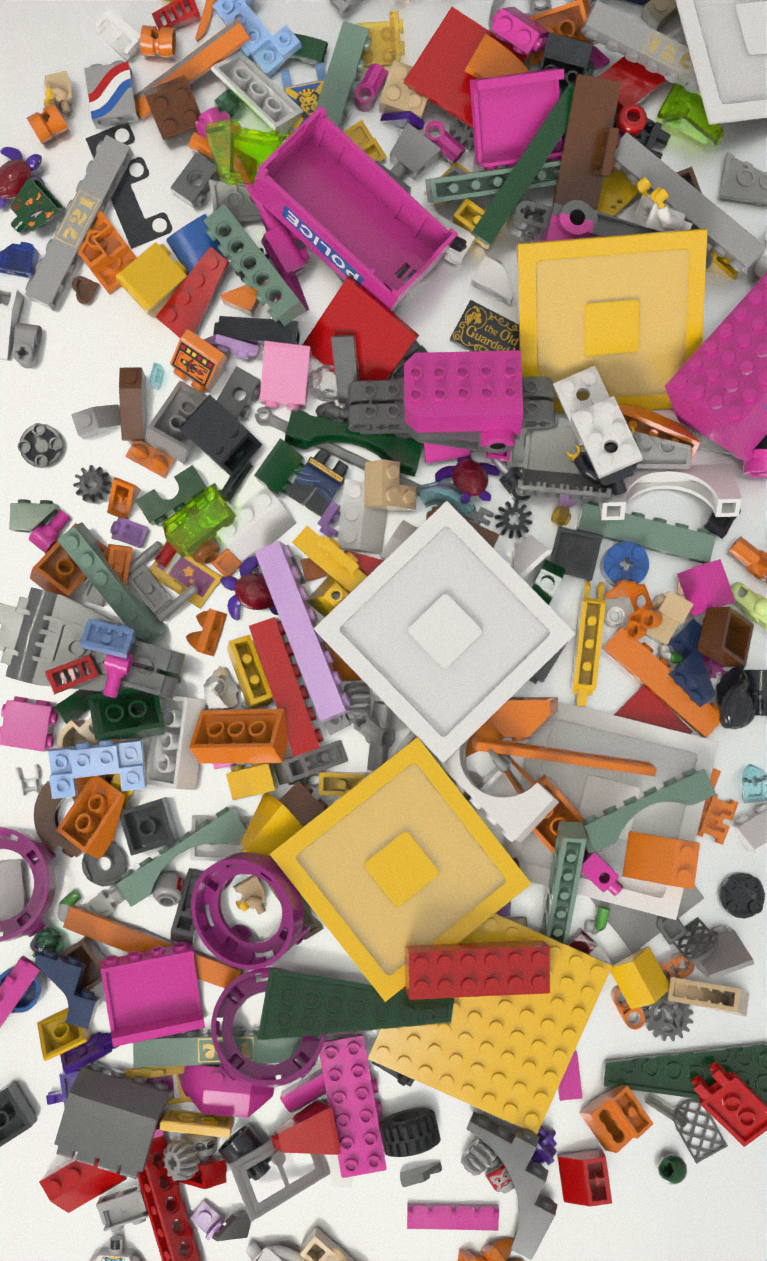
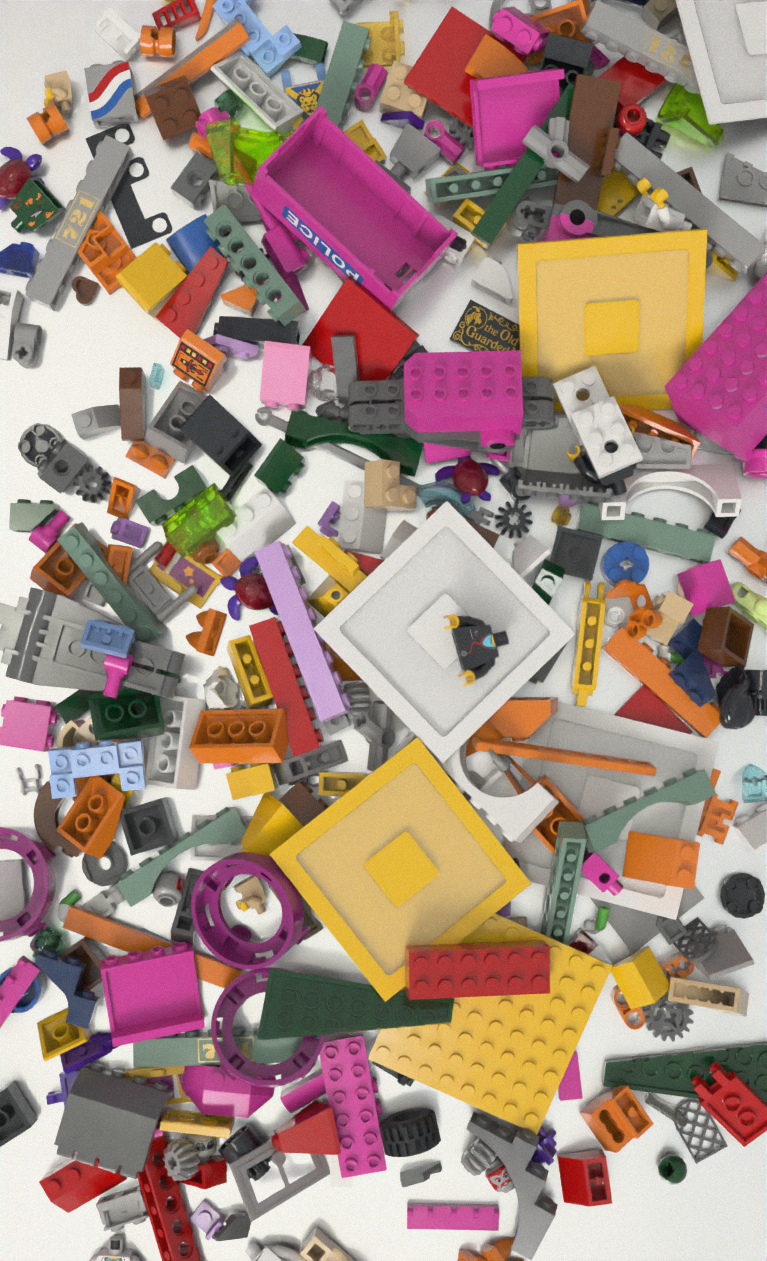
(61, 478): none -> dark grey brick
(68, 666): red slope -> none
(239, 381): dark grey brick -> none
(312, 570): orange tile -> none
(319, 476): hips -> none
(475, 645): none -> black torso
(557, 141): none -> light grey piece

